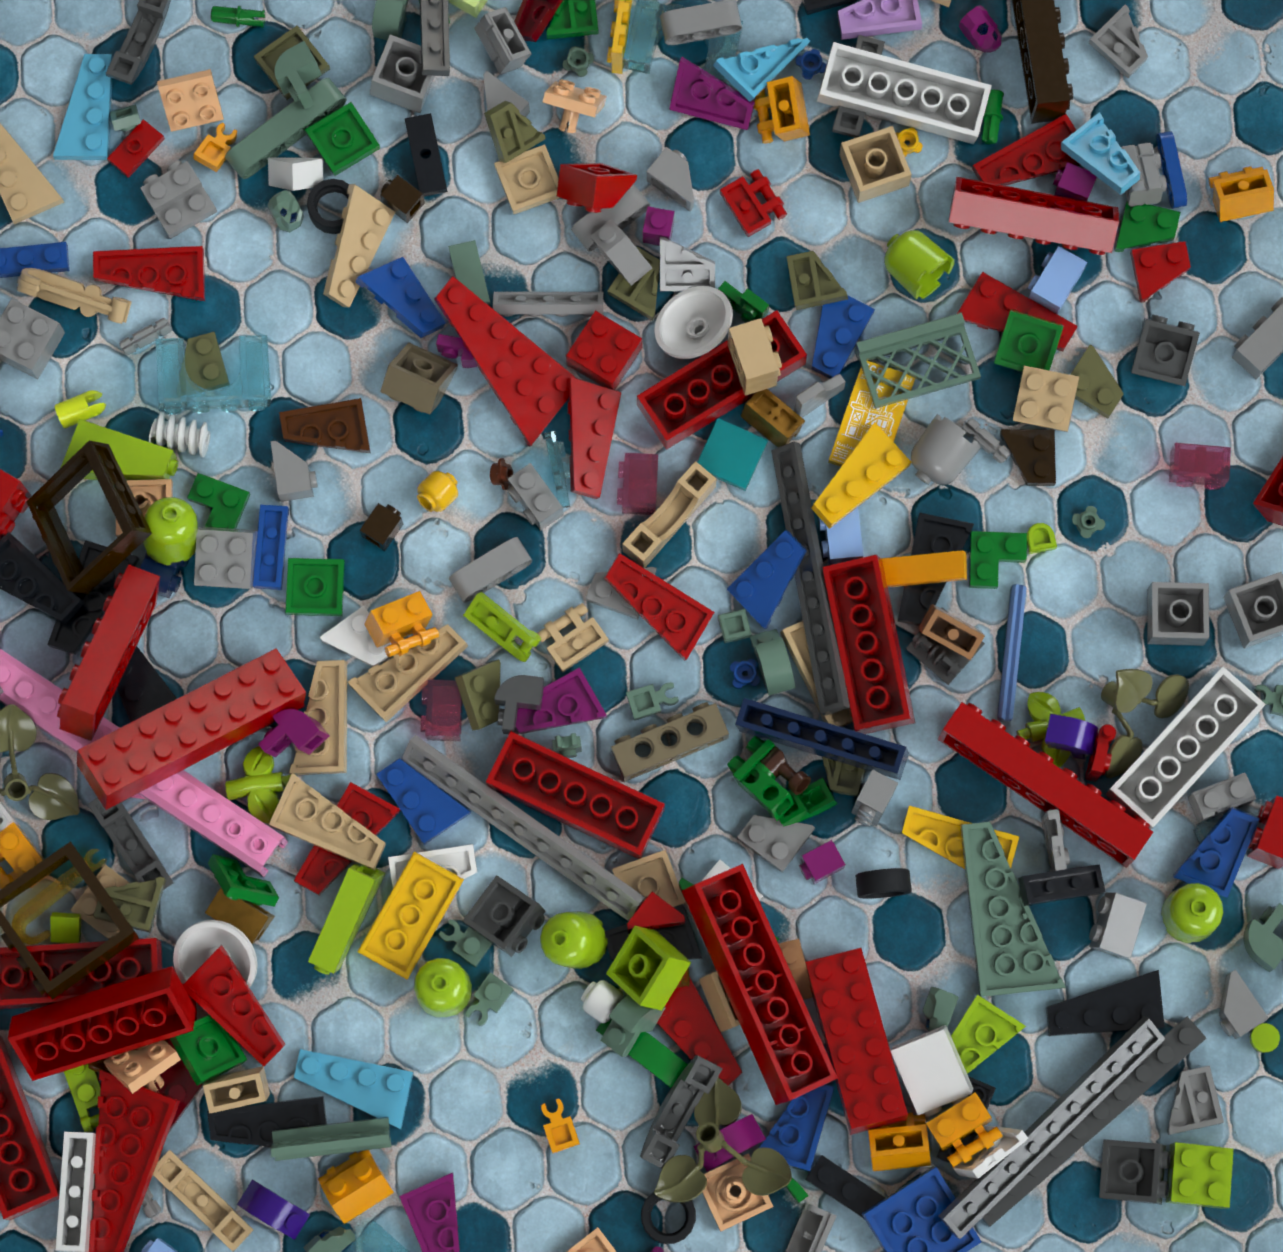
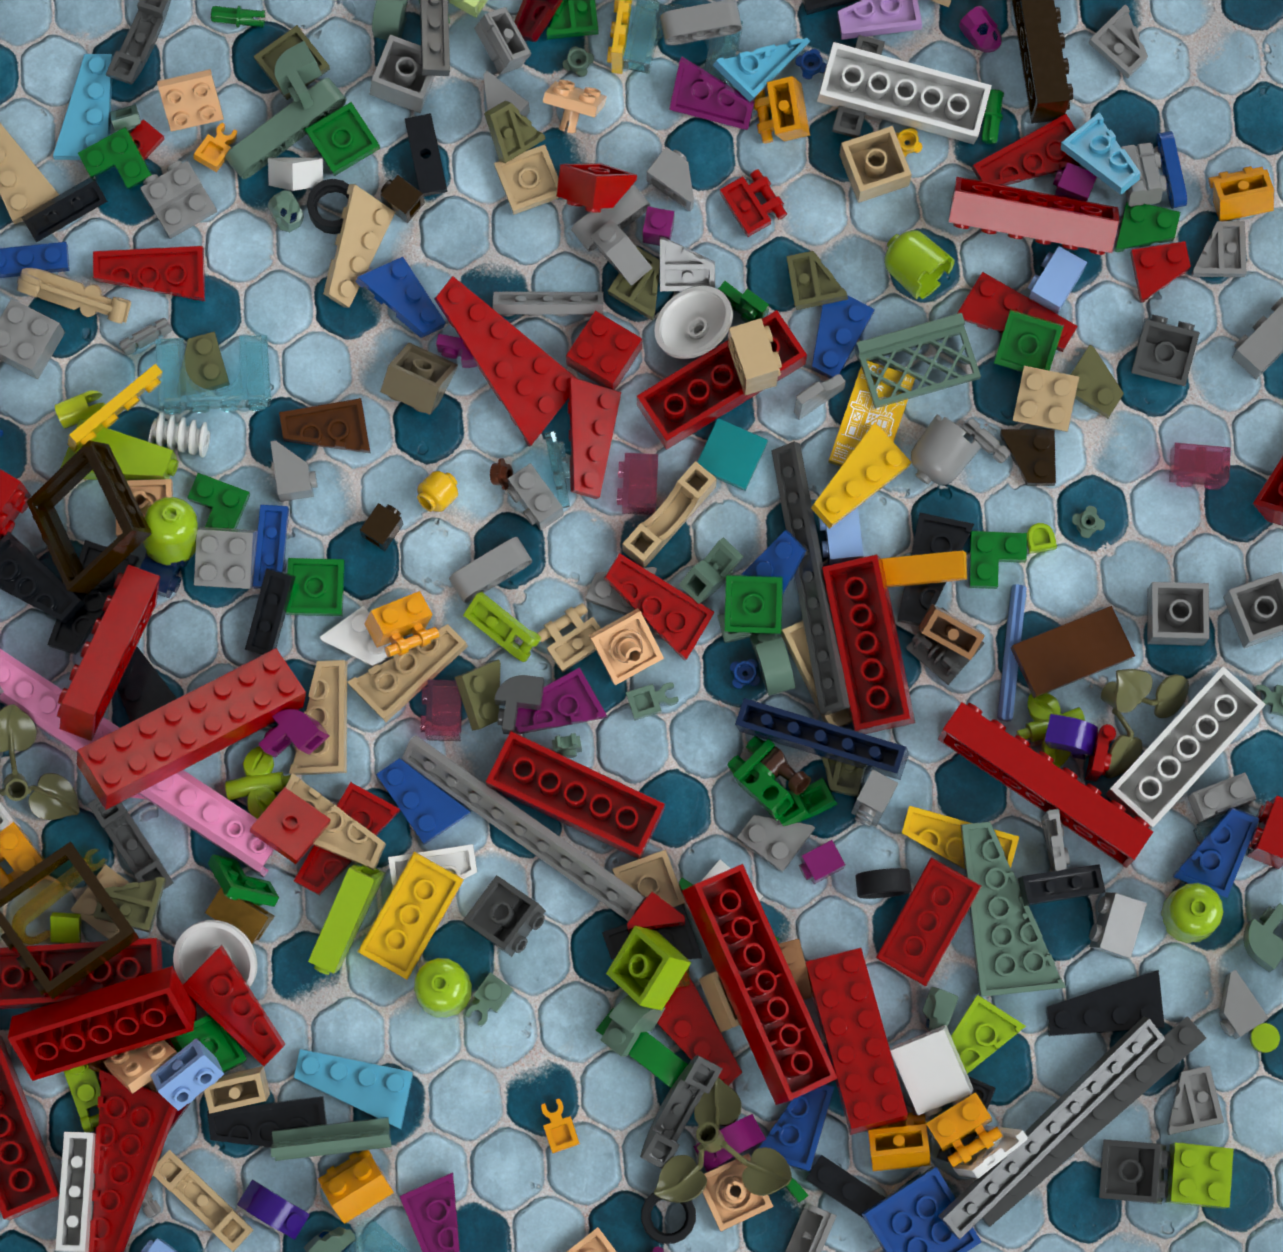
(64, 209): none -> black plate
(109, 413): none -> yellow wing
(116, 151): none -> green plate
(187, 1074): none -> light blue brick
(270, 611): none -> black plate
(290, 825): none -> red plate
(468, 945): sand green plate -> none
(469, 269): sand green brick -> none
(574, 939): lime cylinder -> none
(600, 1000): white head -> none
(626, 646): none -> light nougat plate
(633, 766): dark tan brick -> none
(711, 572): none -> sand green brick
(753, 604): none -> green plate
(772, 418): pearl gold hinge -> none
(928, 921): none -> red tile
(1072, 651): none -> reddish brown tile
(1224, 252): none -> light grey wing

